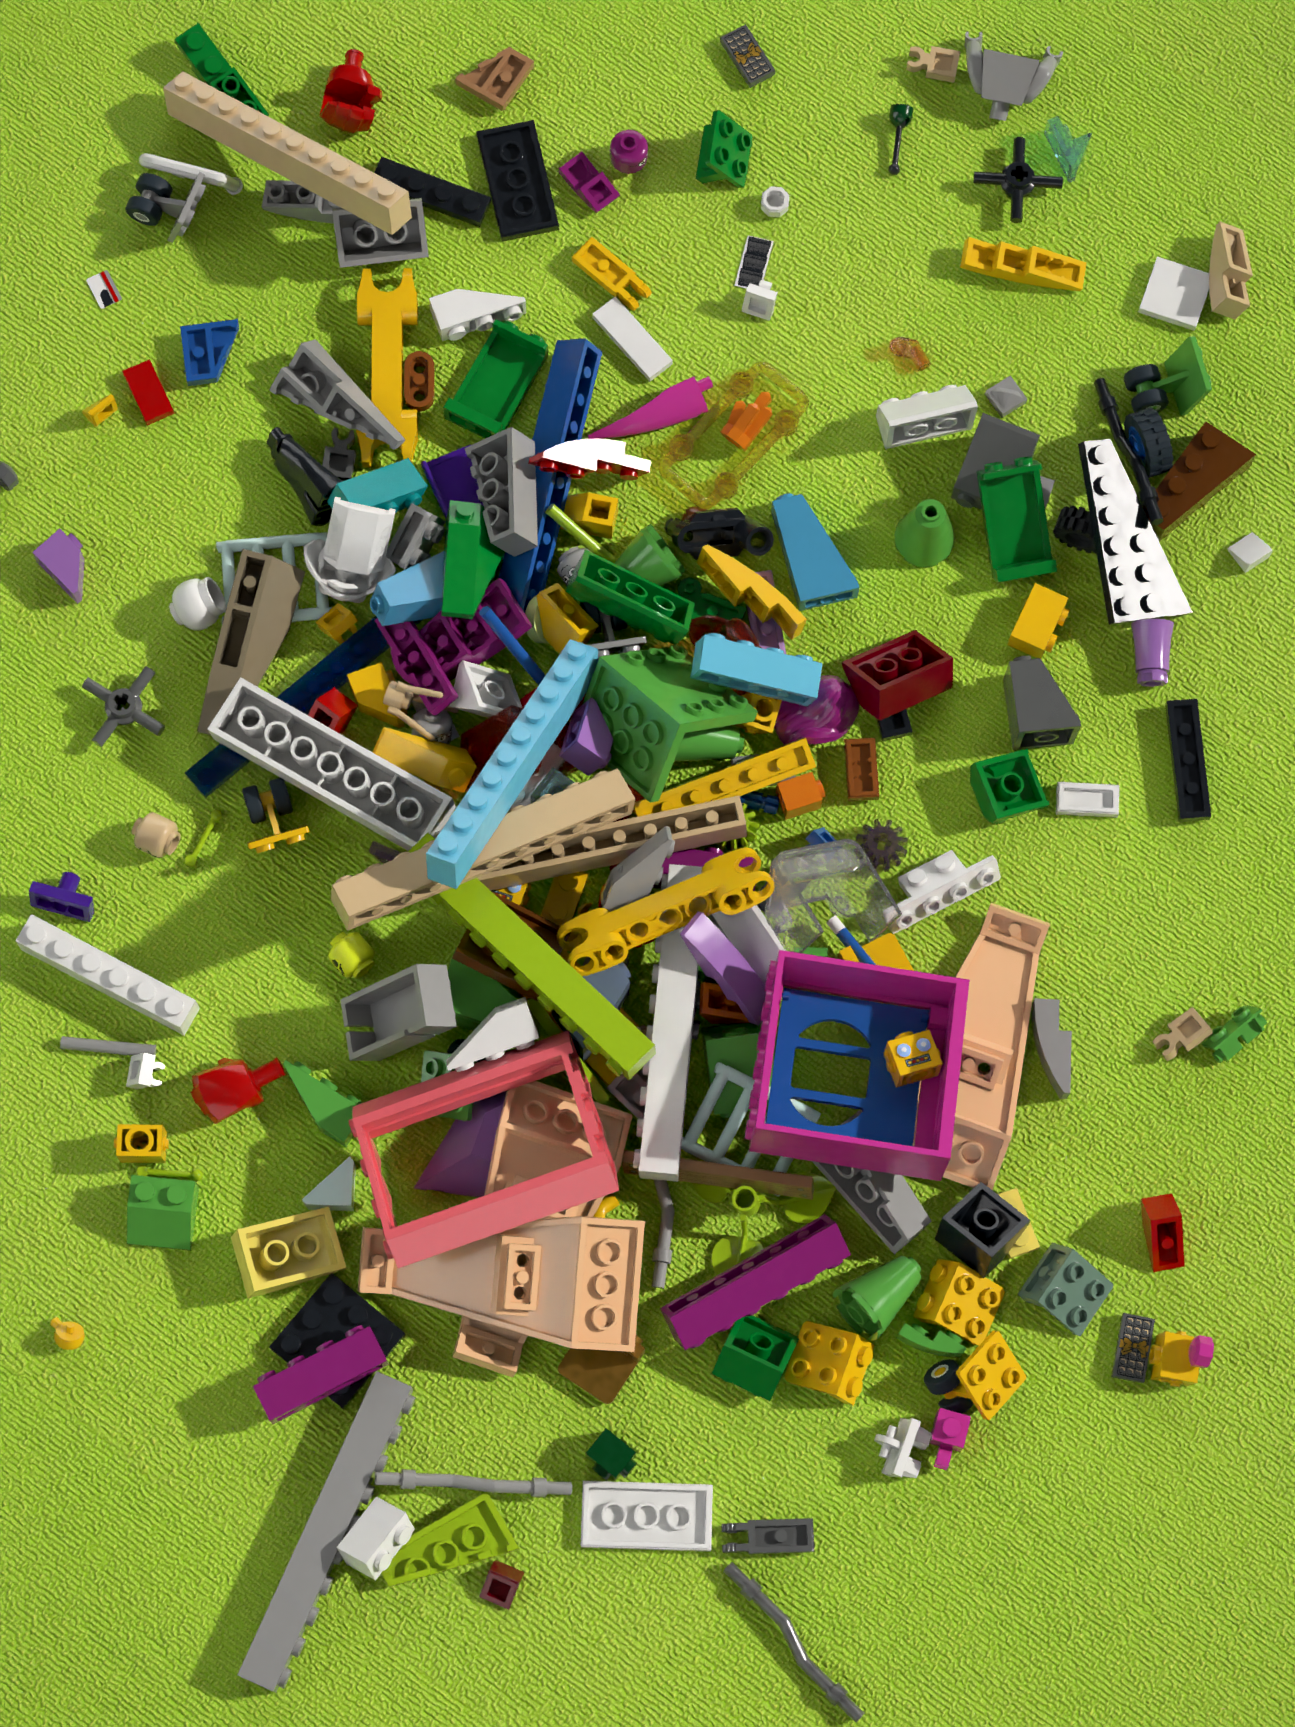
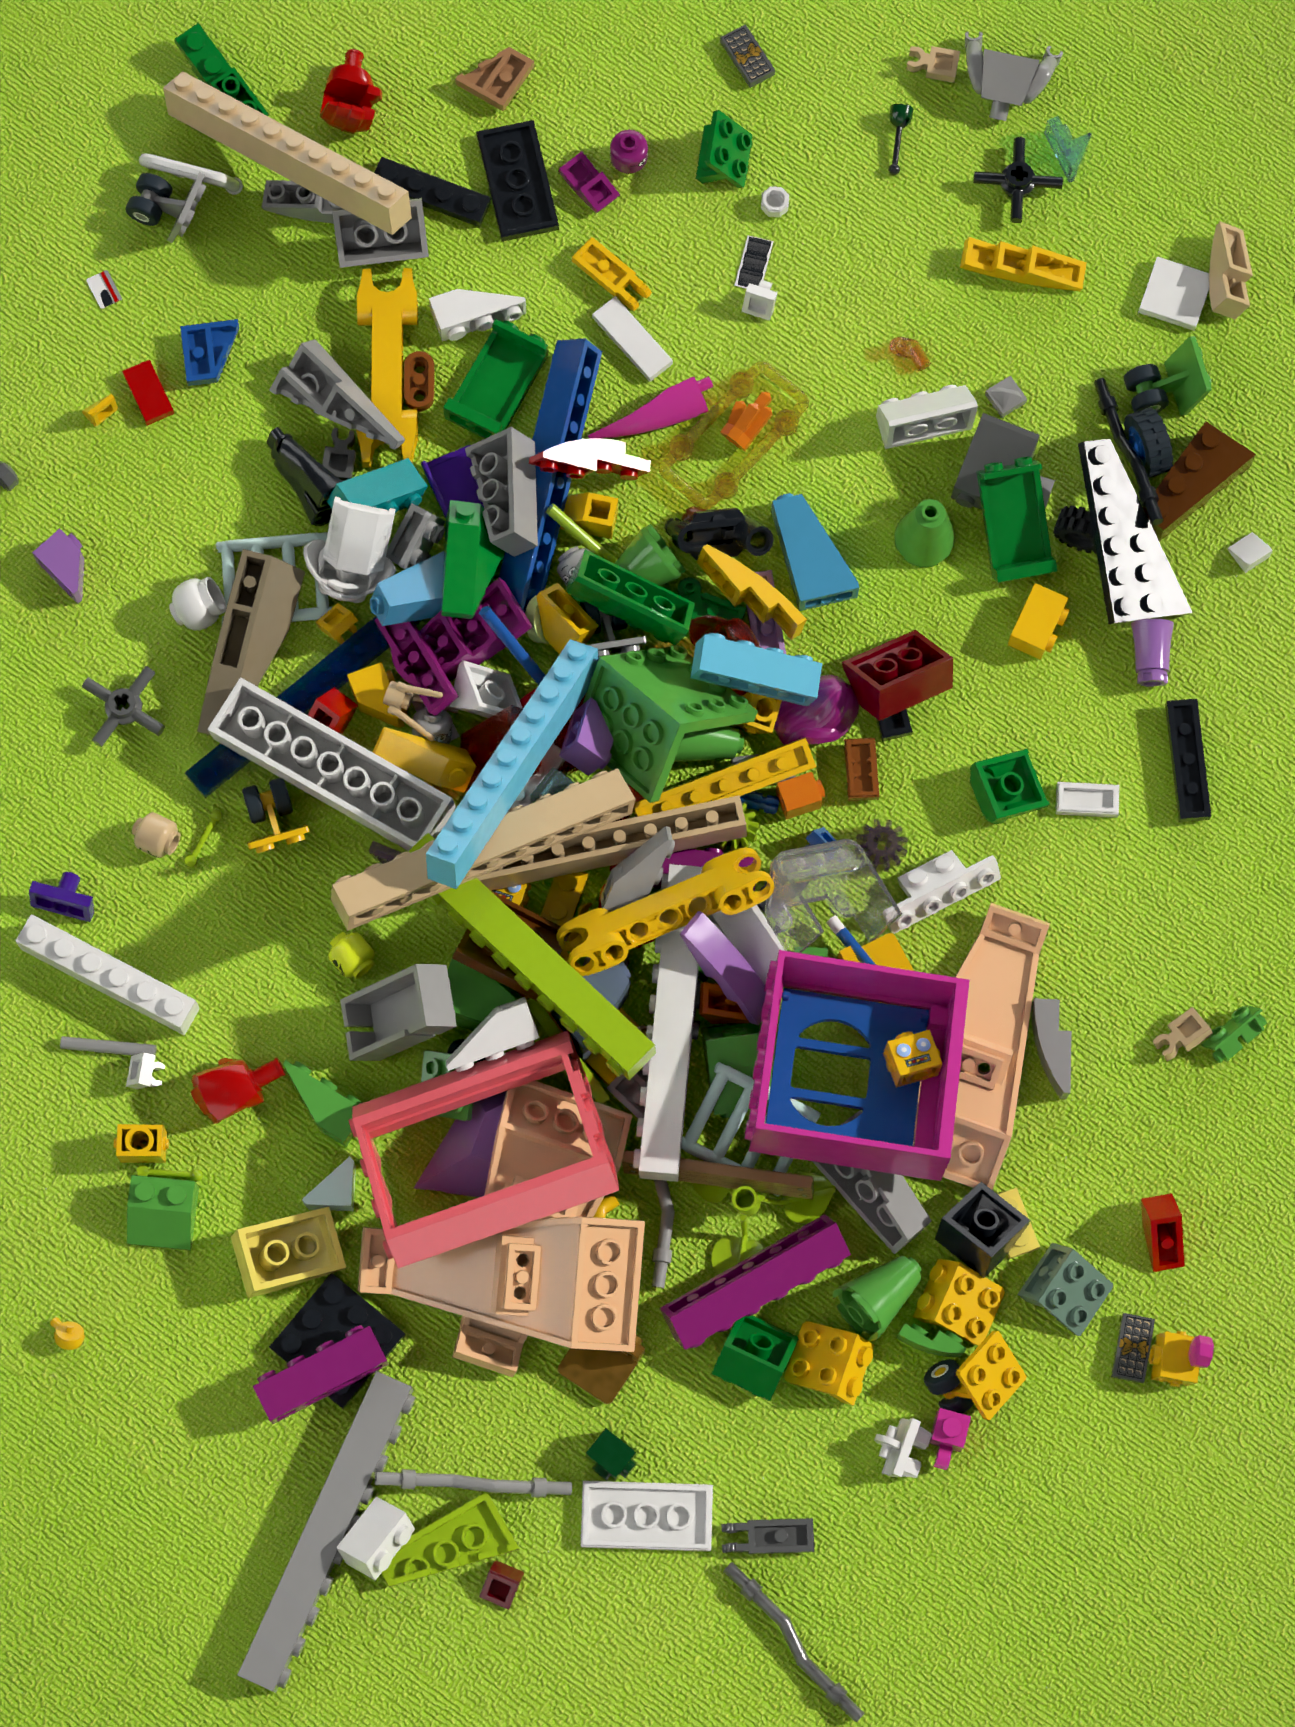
(1037, 707): dark grey slope -> none

